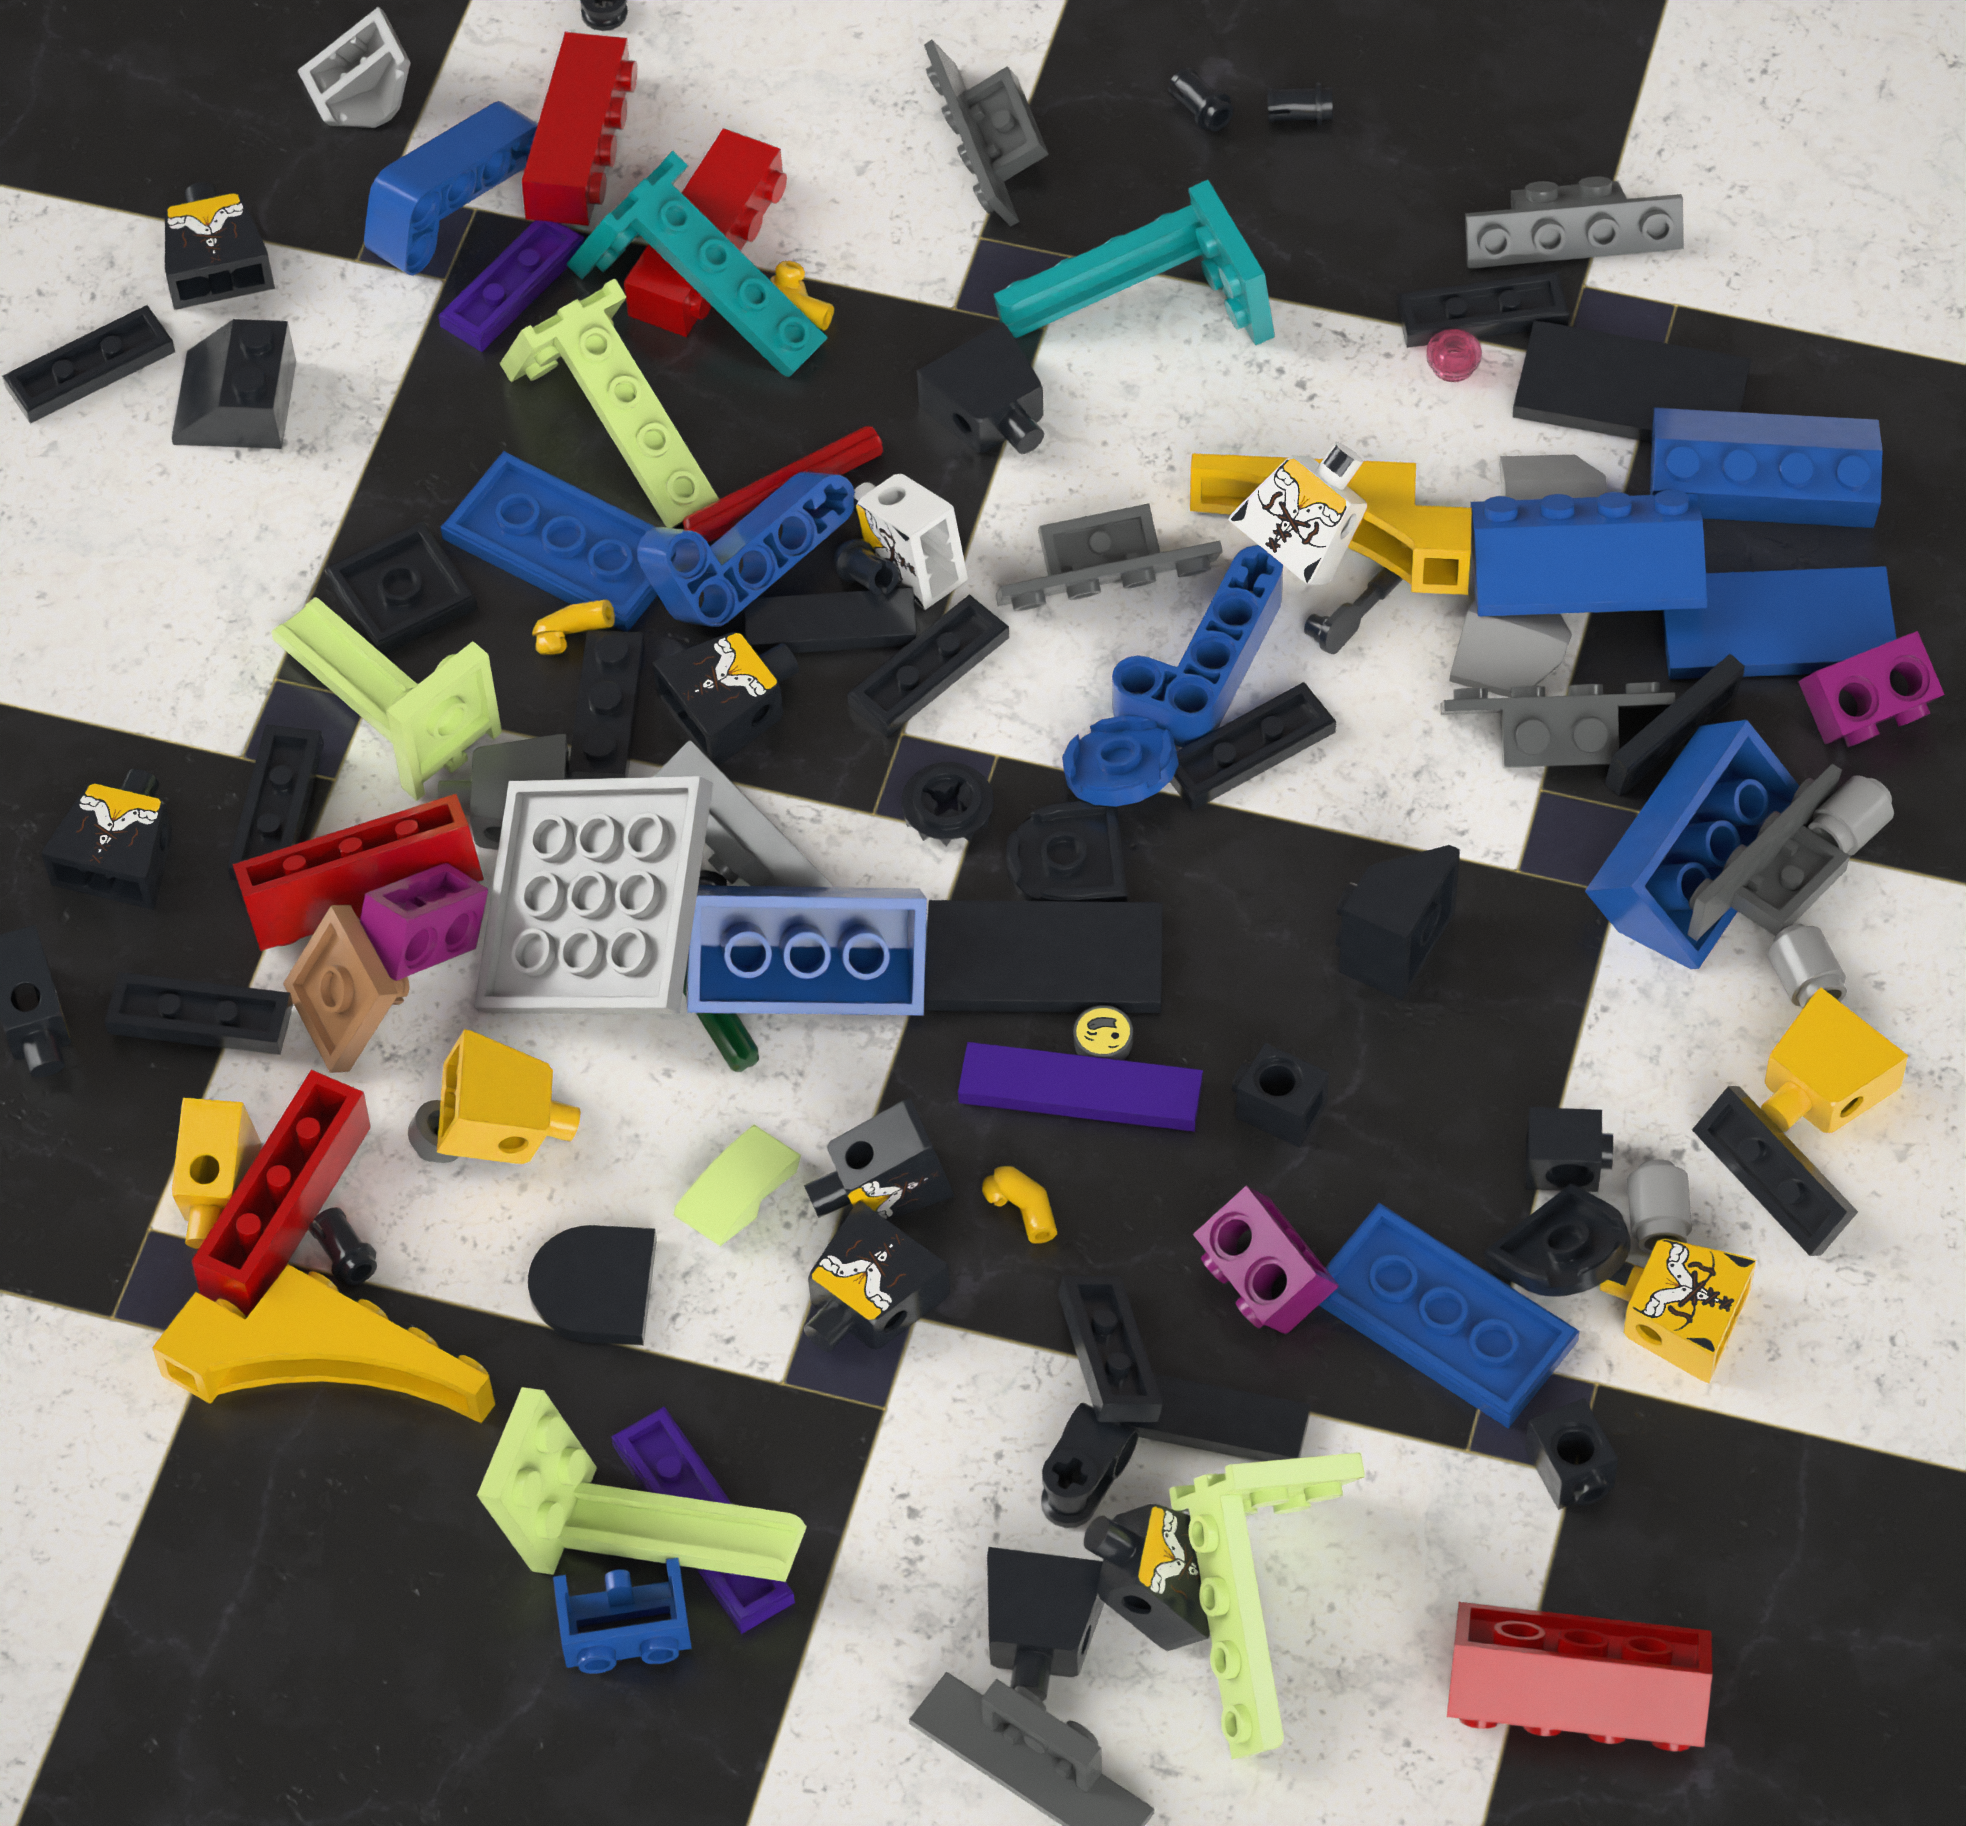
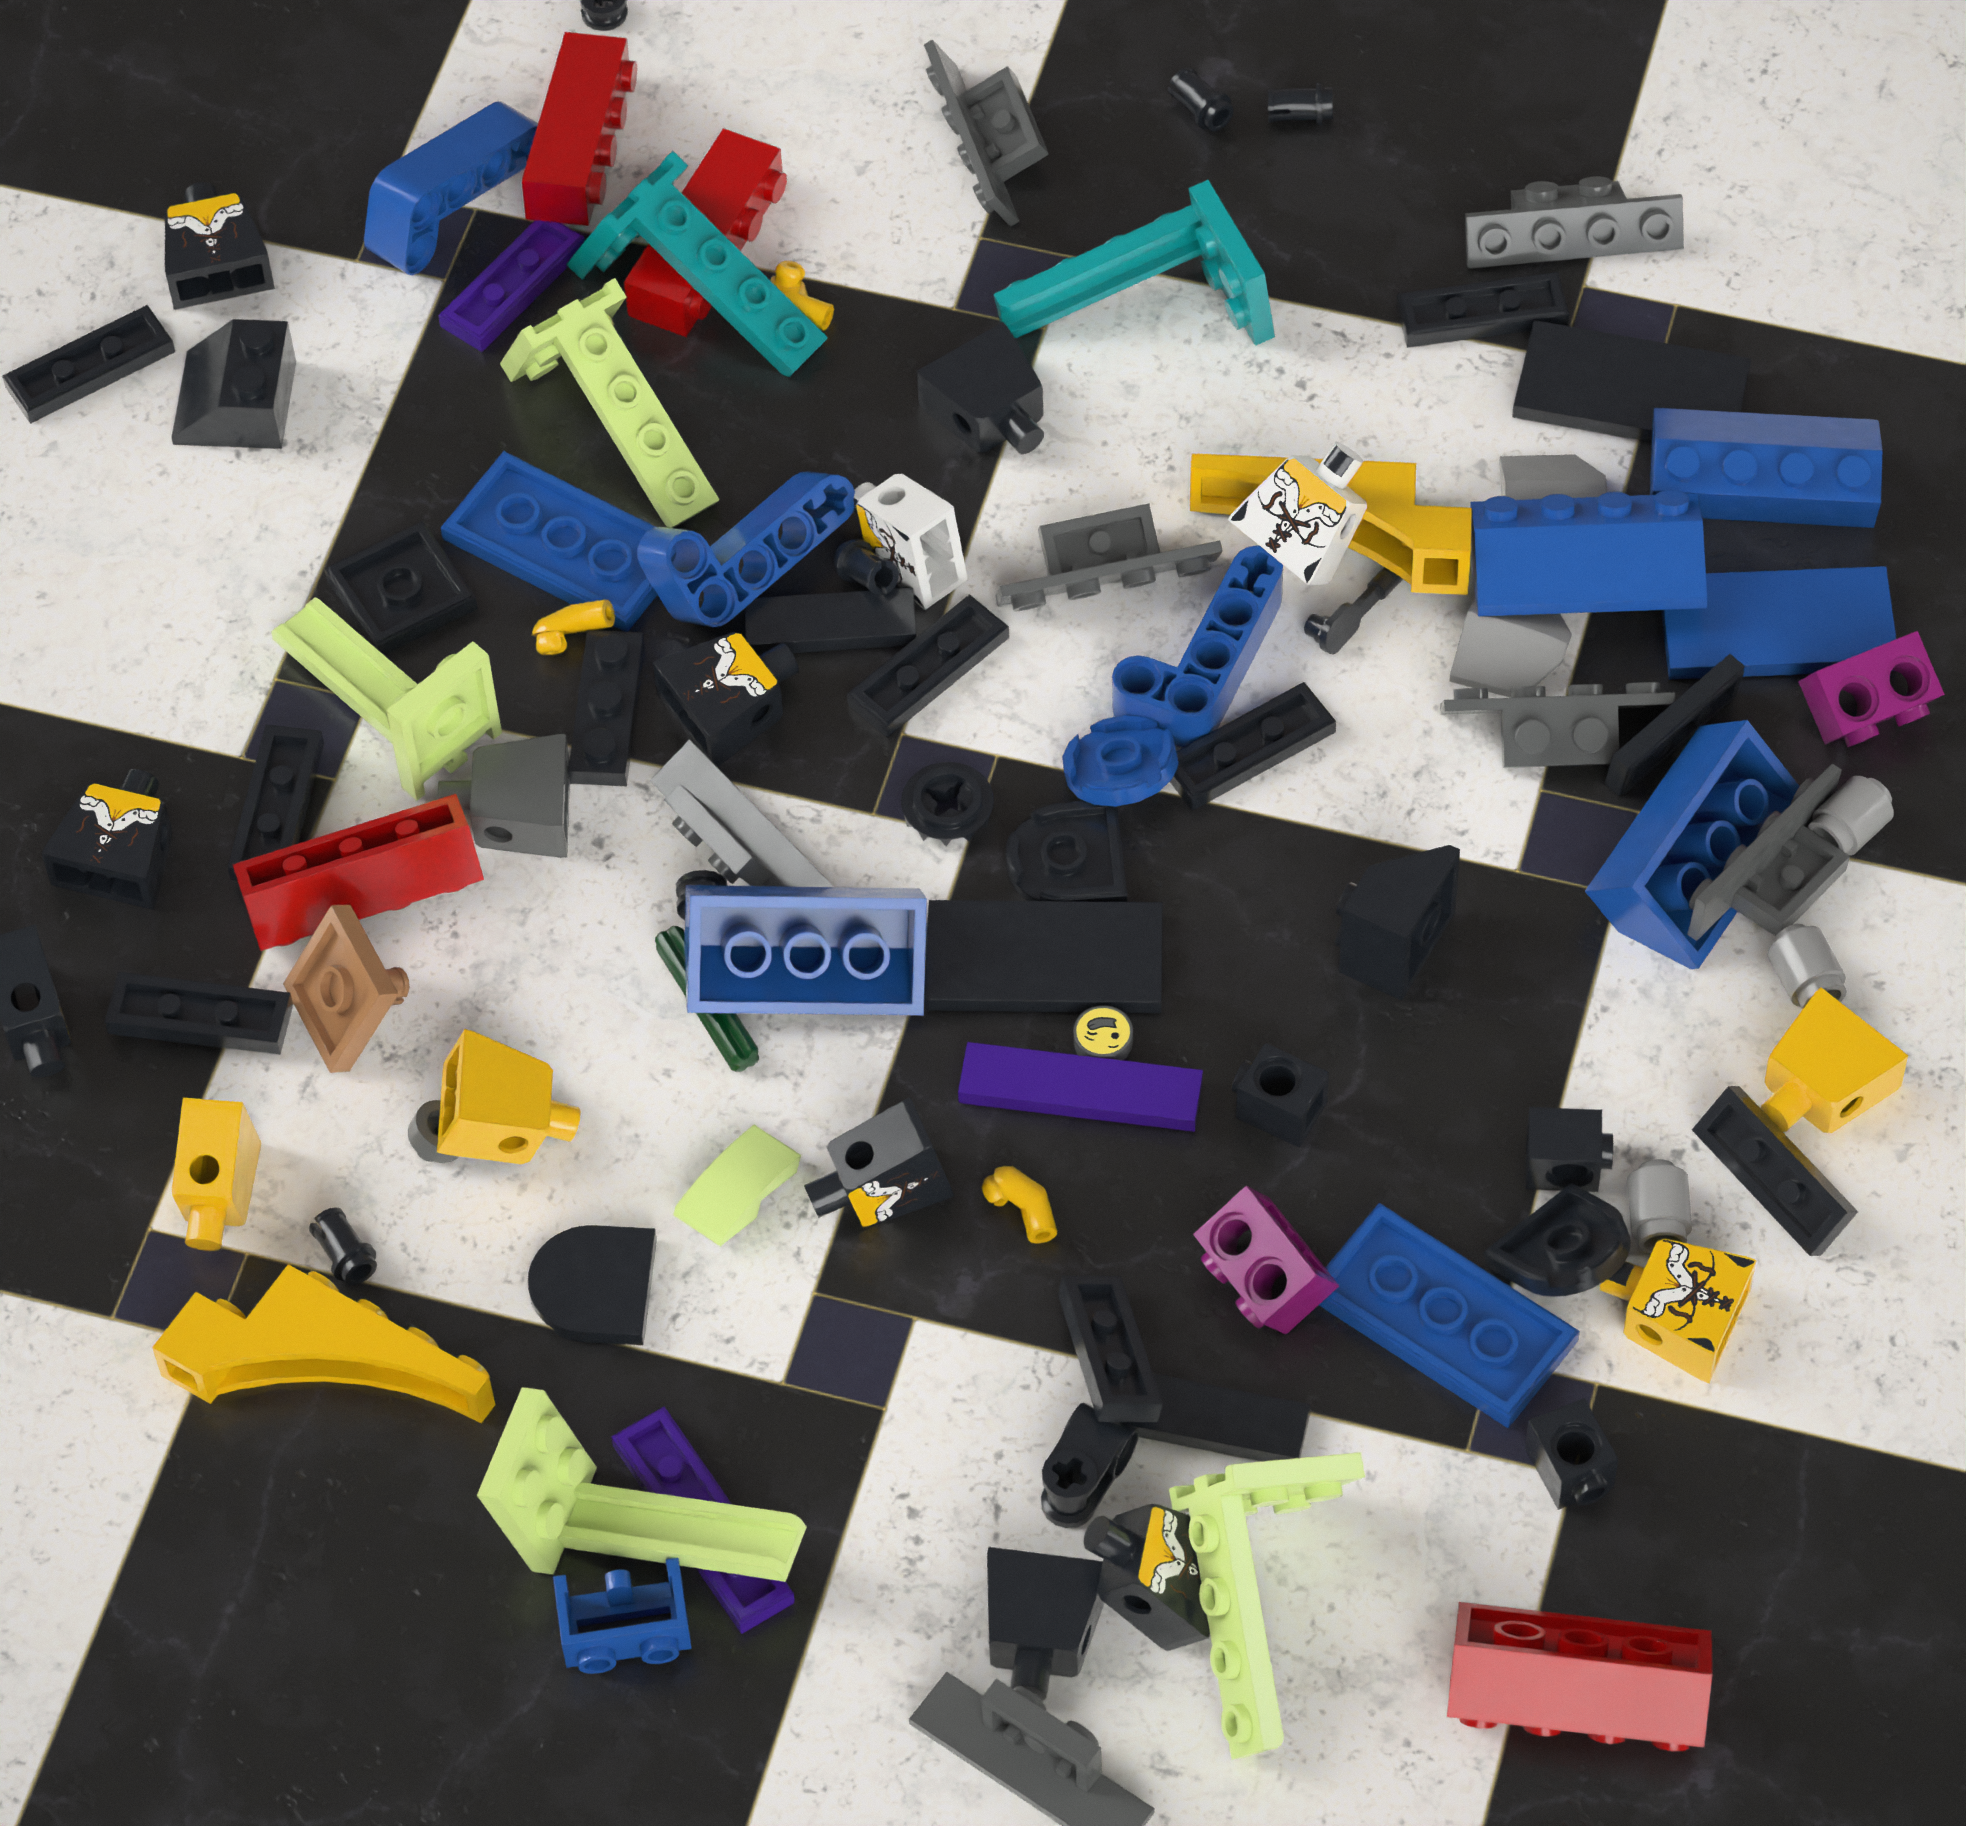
(282, 1192): red brick -> none
(359, 75): light grey slope -> none
(424, 919): magenta brick -> none
(594, 896): plate -> none
(832, 459): red axle -> none
(872, 1282): black torso -> none
(1453, 366): clear pink plate -> none

